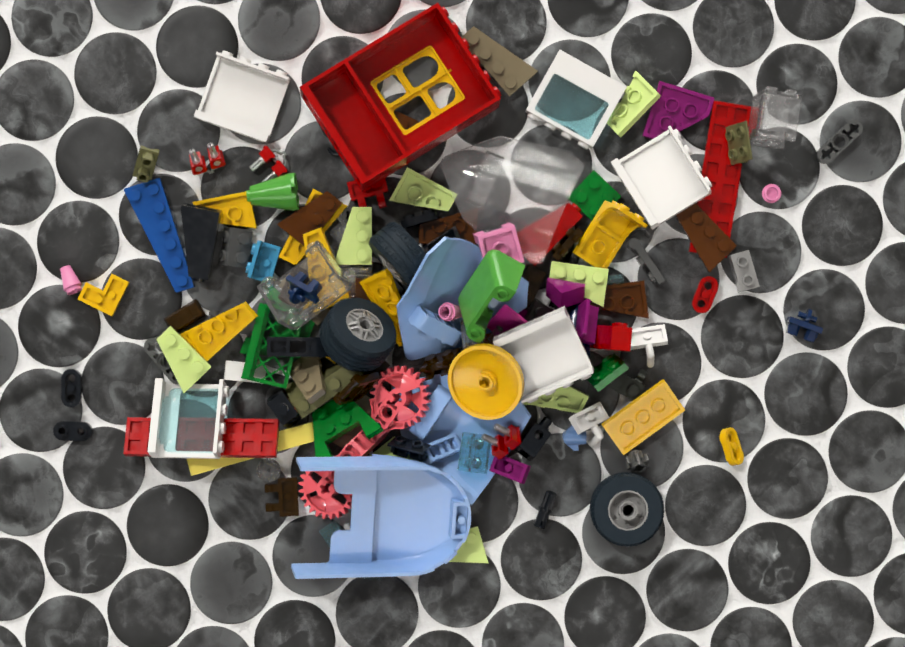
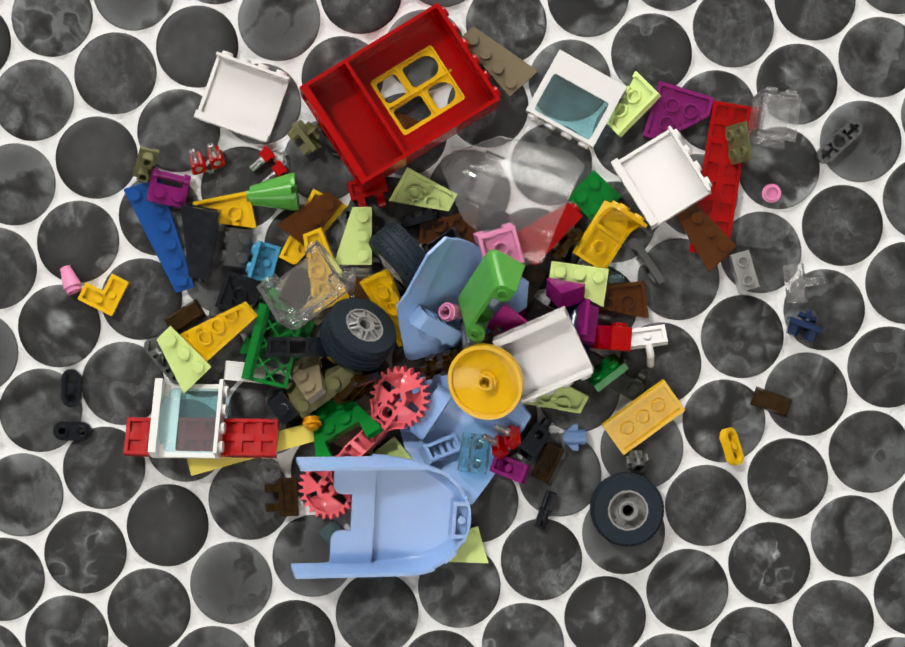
(166, 194): none -> magenta plate
(237, 290): none -> black plate
(300, 291): dark blue hips -> none
(308, 134): none -> olive hips
(312, 423): none -> light orange plate
(401, 446): black hinge -> none
(547, 462): none -> dark brown tile
(590, 419): white plate -> none
(705, 295): red plate -> none
(771, 401): none -> dark brown tile
(796, 283): none -> clear plate

